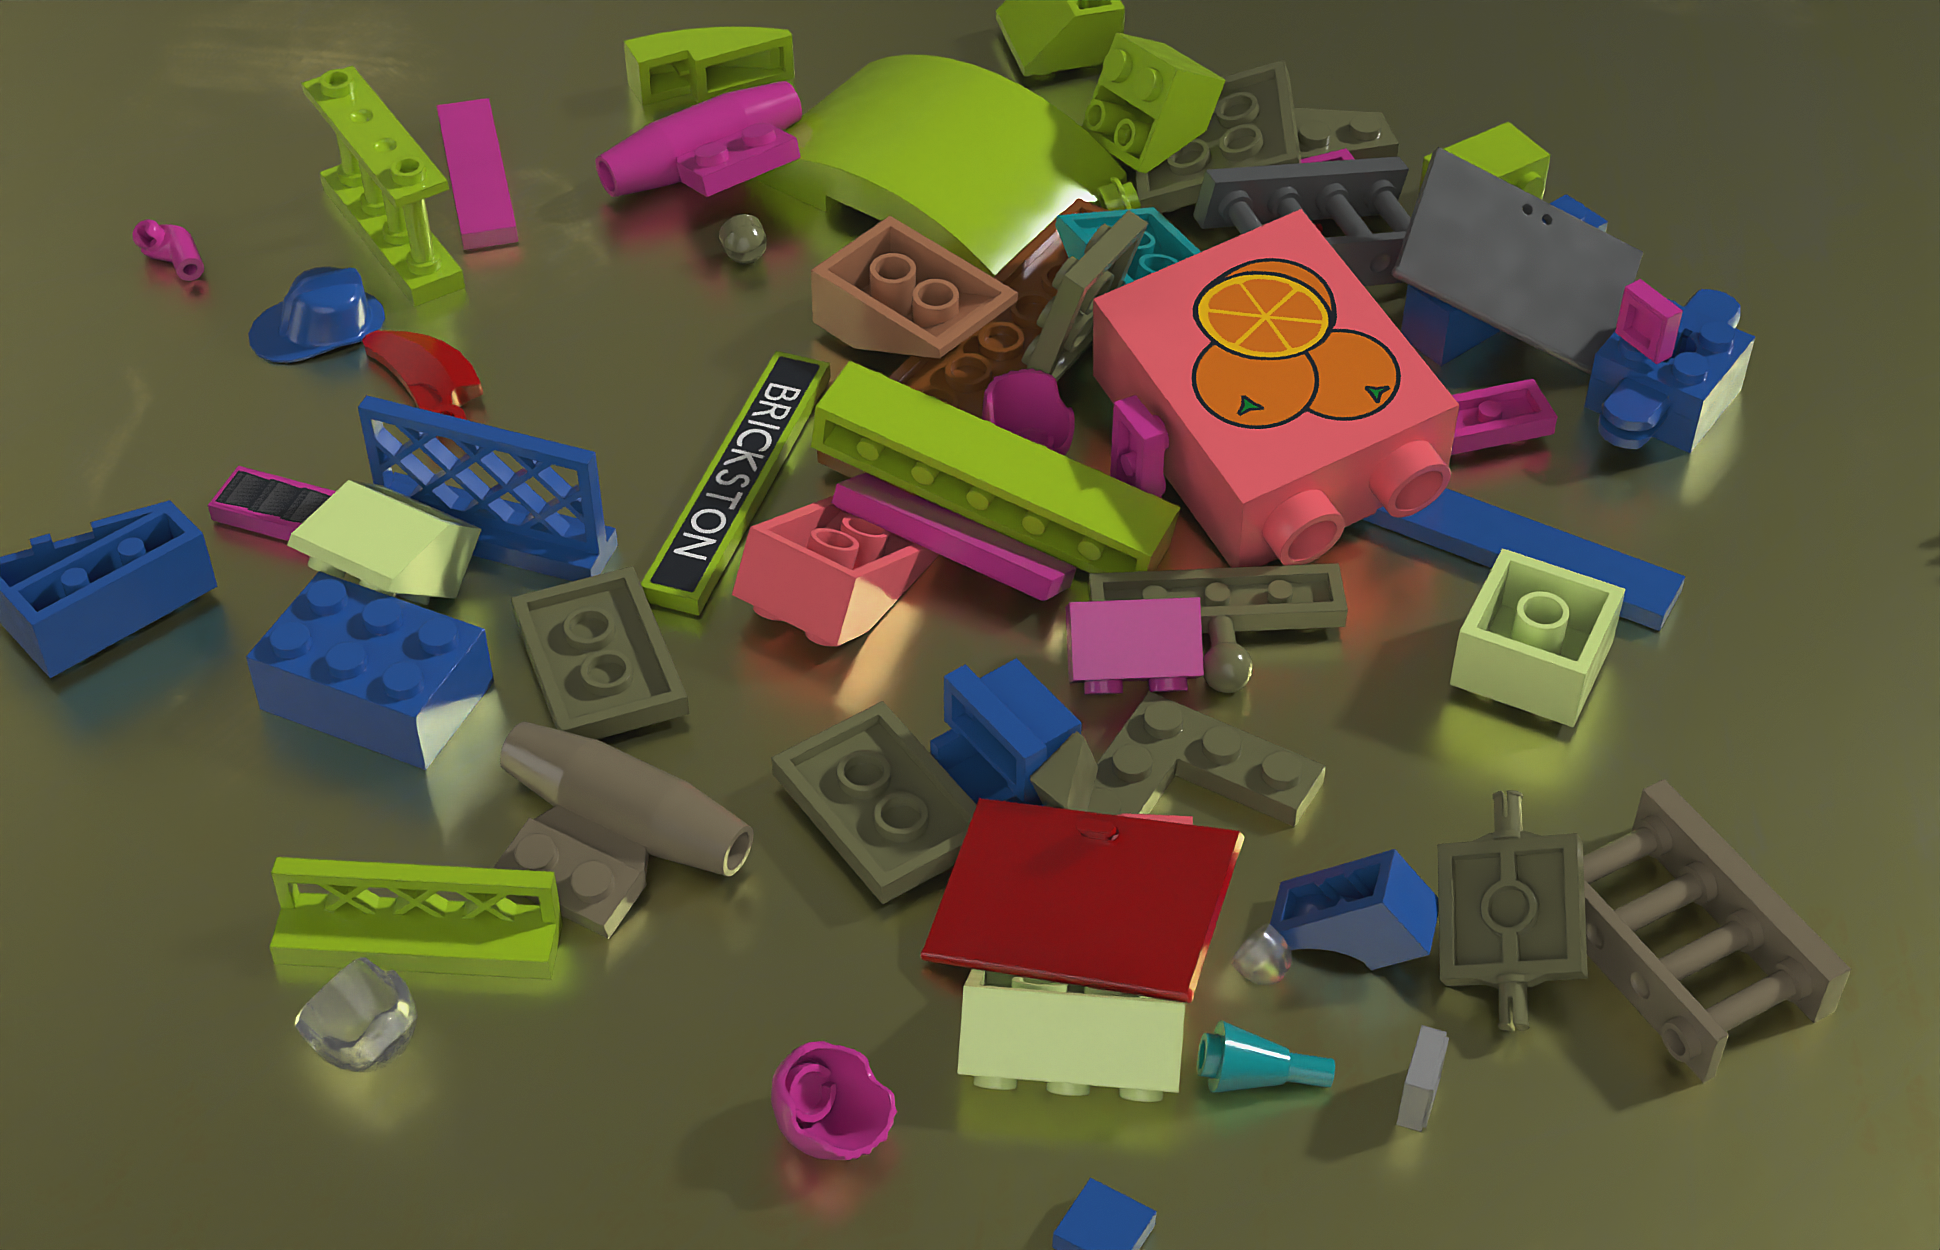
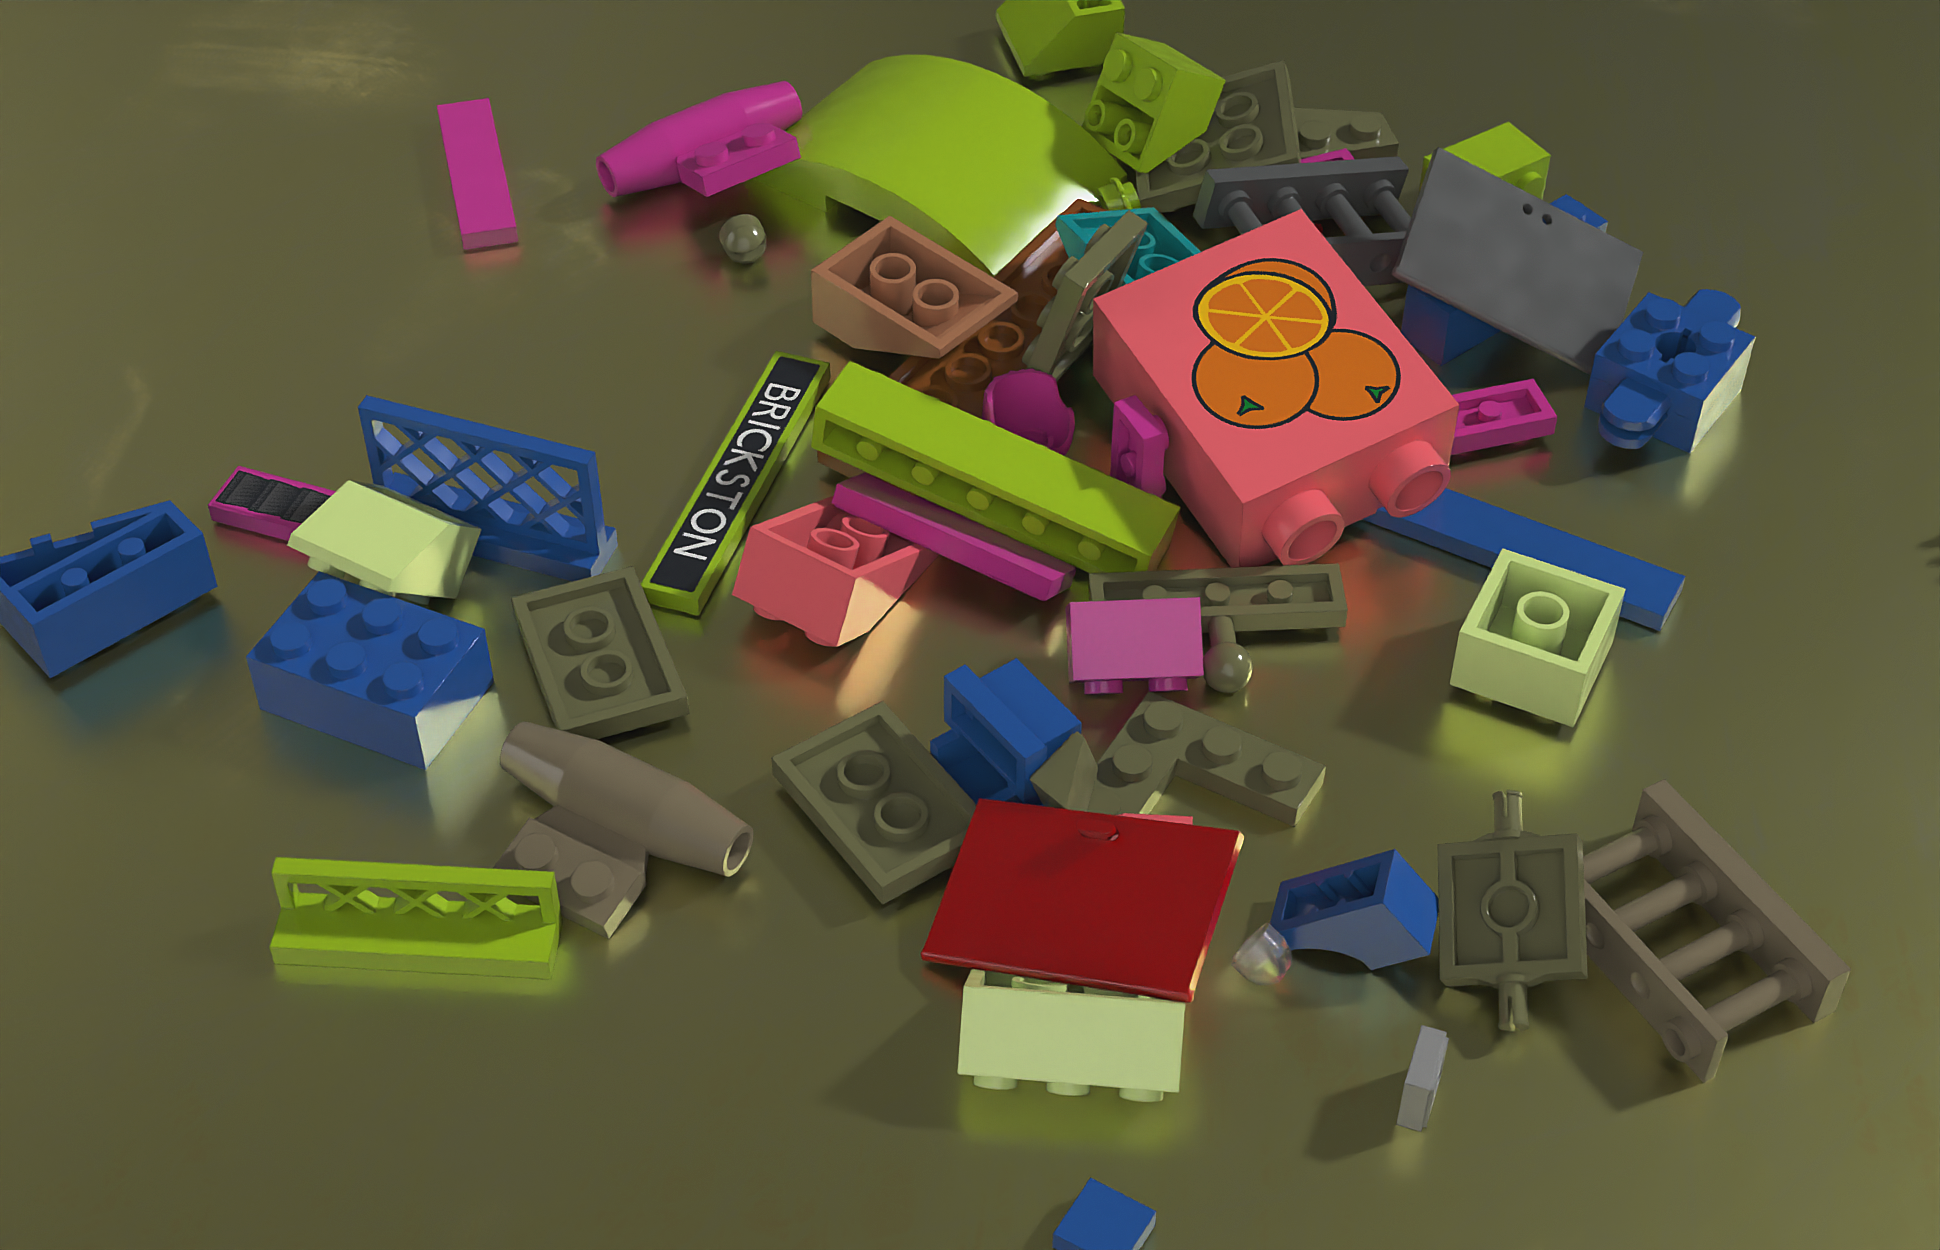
(171, 245): dark pink arm -> none
(317, 315): blue piece -> none
(360, 1018): clear hair -> none
(384, 185): lime fence -> none
(428, 369): red piece -> none
(707, 61): lime slope -> none
(831, 1102): dark pink hair -> none
(1243, 1060): teal cone -> none
(1648, 321): dark pink tile -> none

